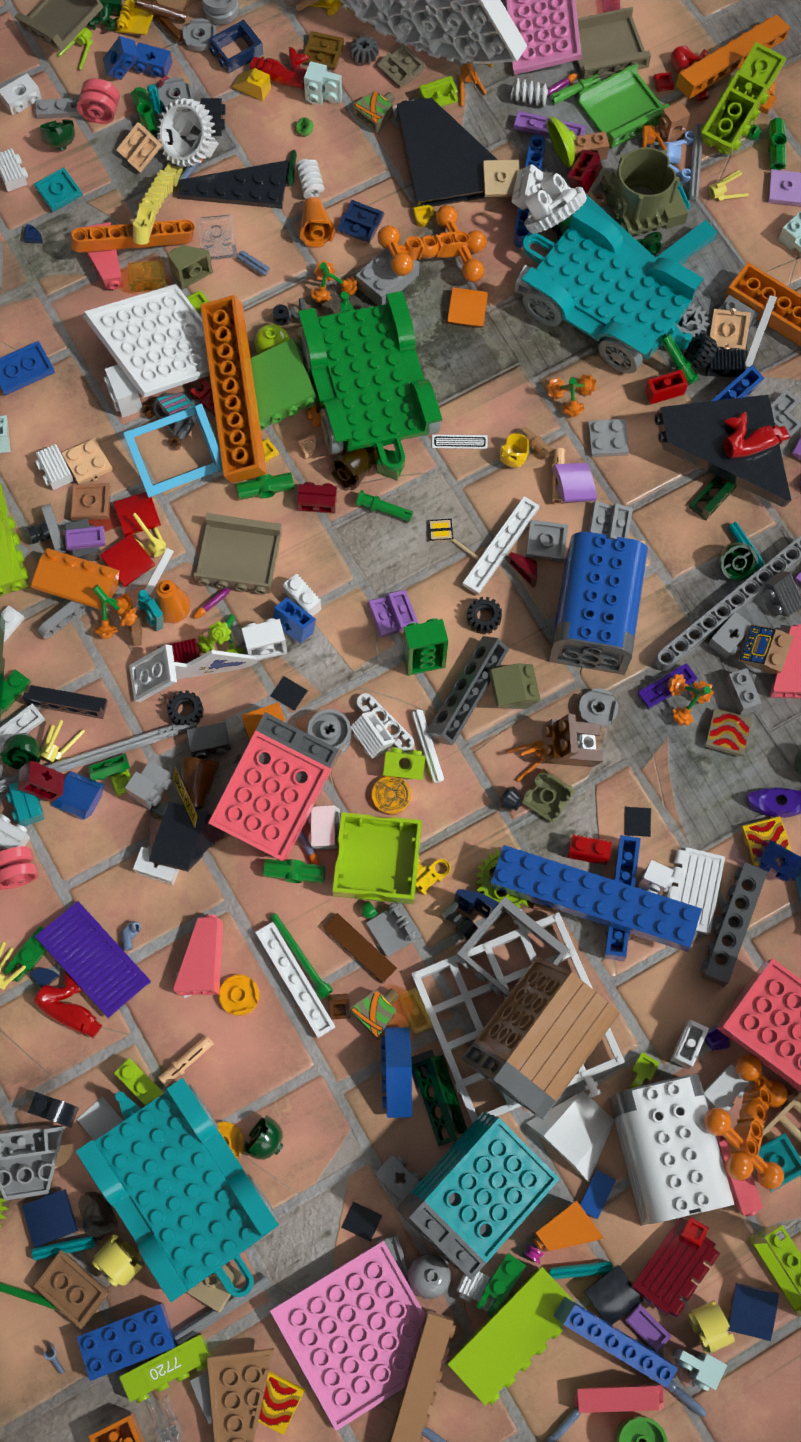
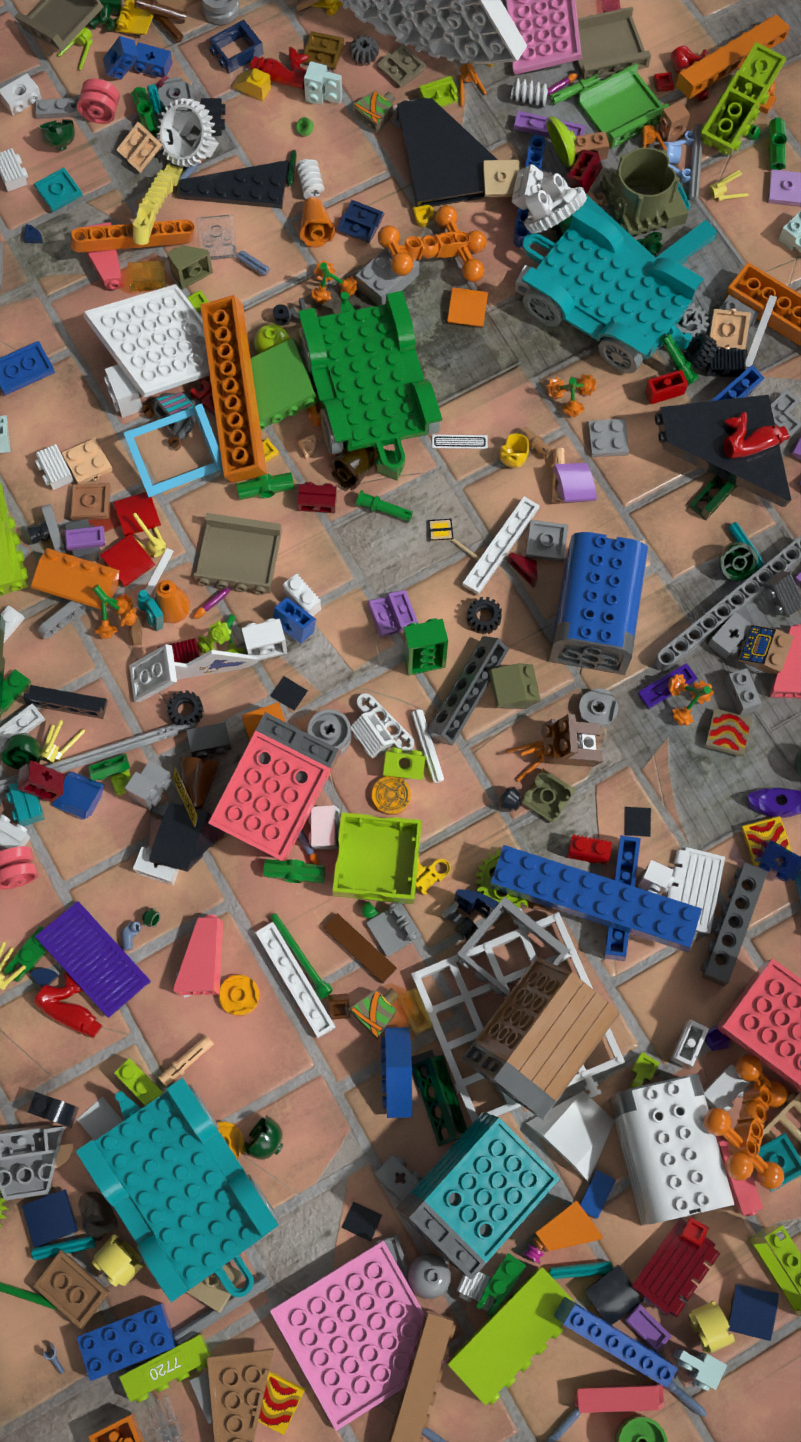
(151, 917): none -> dark green plate
(191, 33): light grey plate -> none
(610, 520): light grey slope -> none

